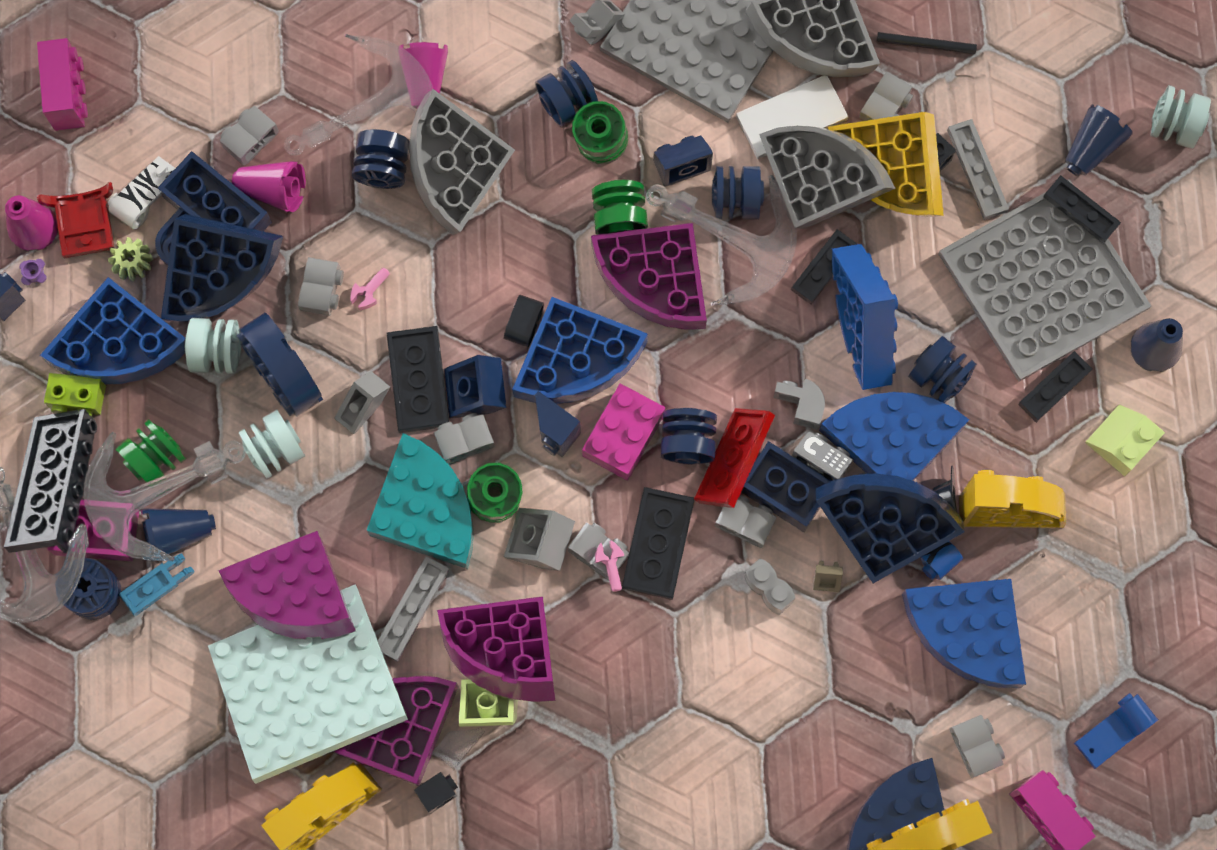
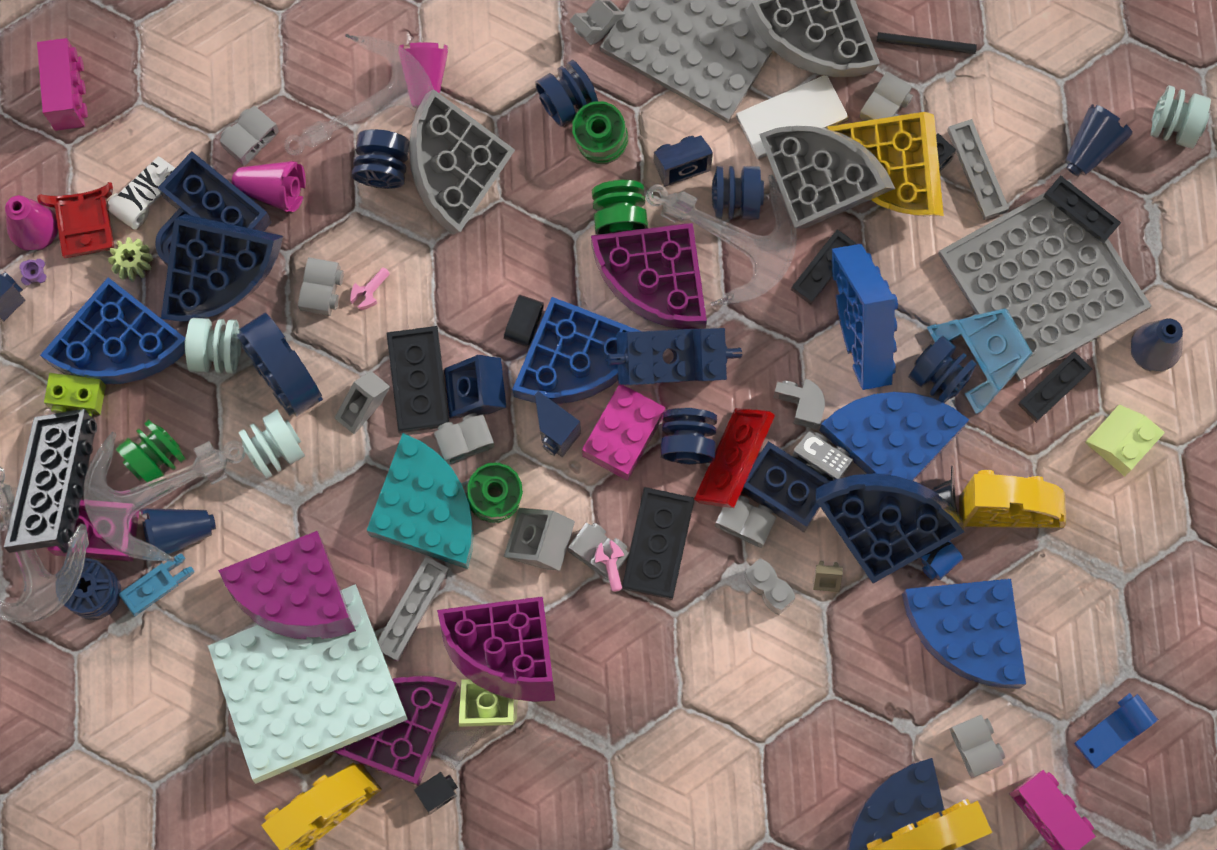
(696, 356): none -> dark blue brick
(996, 347): none -> dark azure wing

